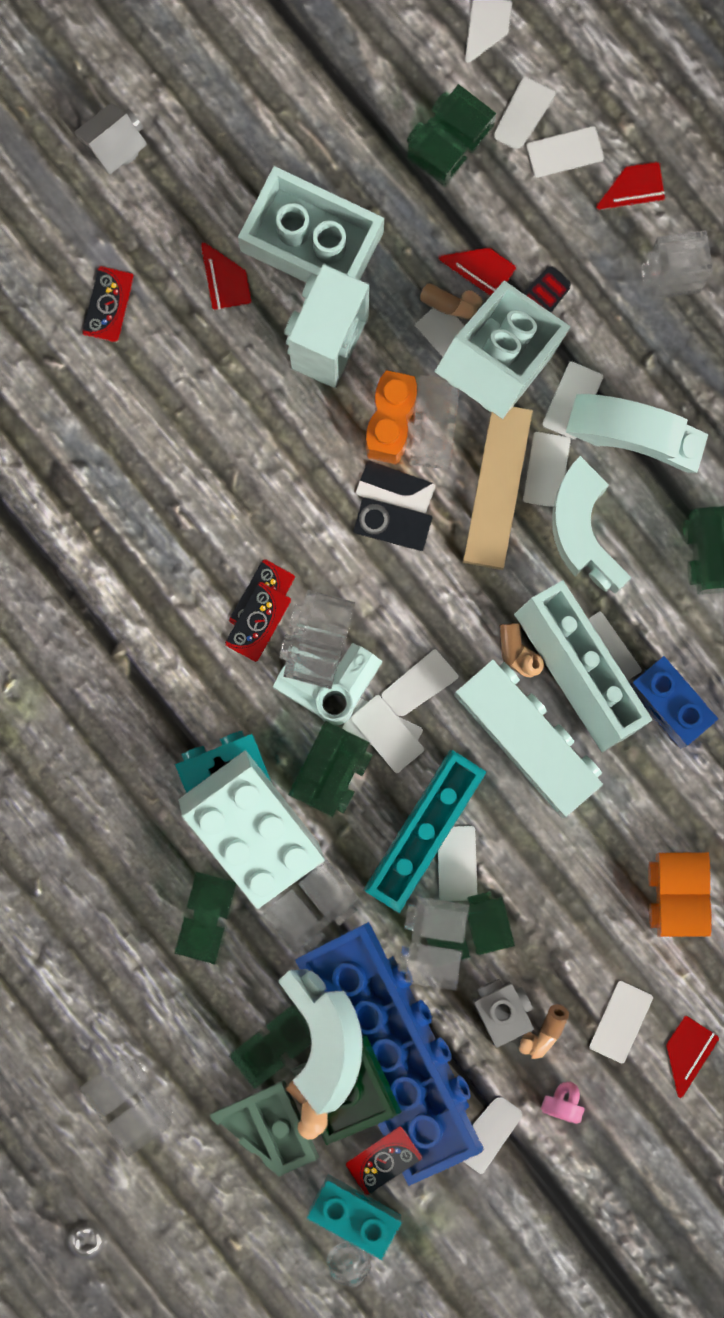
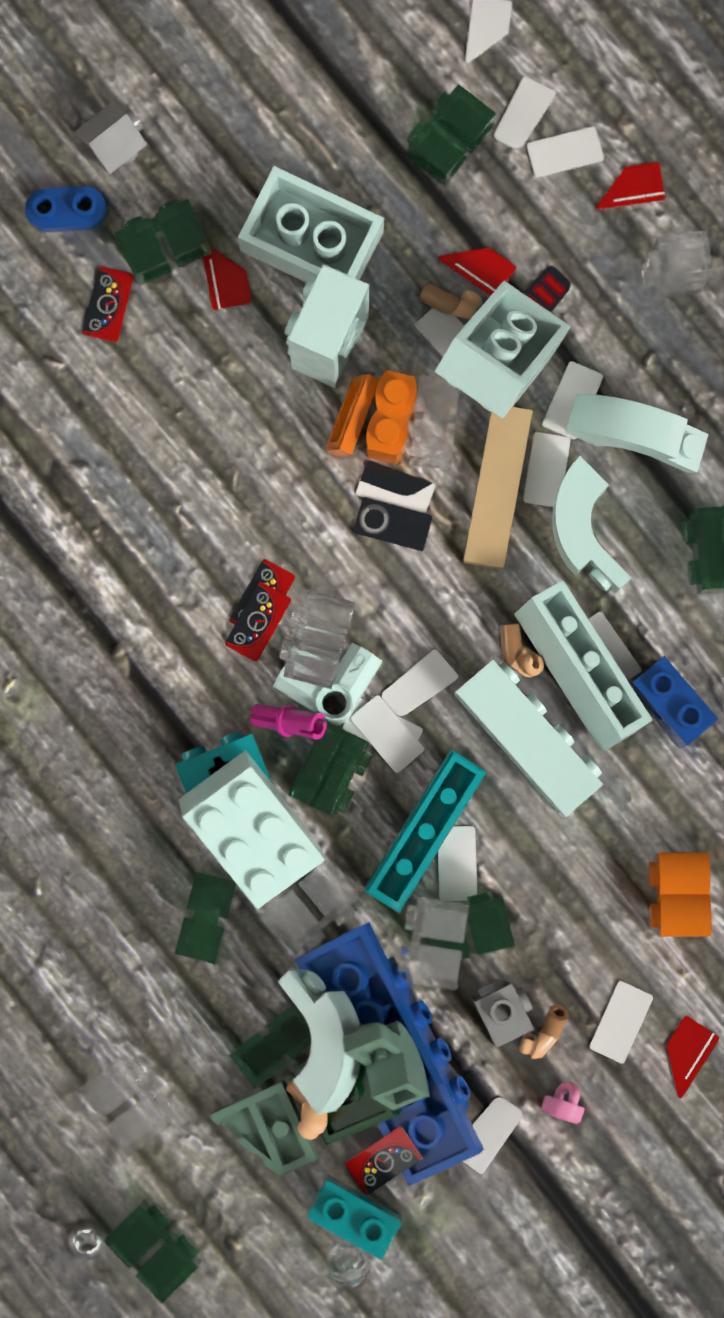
(64, 211): none -> blue plate
(143, 249): none -> clear green piece
(169, 1265): none -> clear green piece
(289, 721): none -> dark pink axle
(352, 415): none -> orange tile
(391, 1062): none -> sand green brick

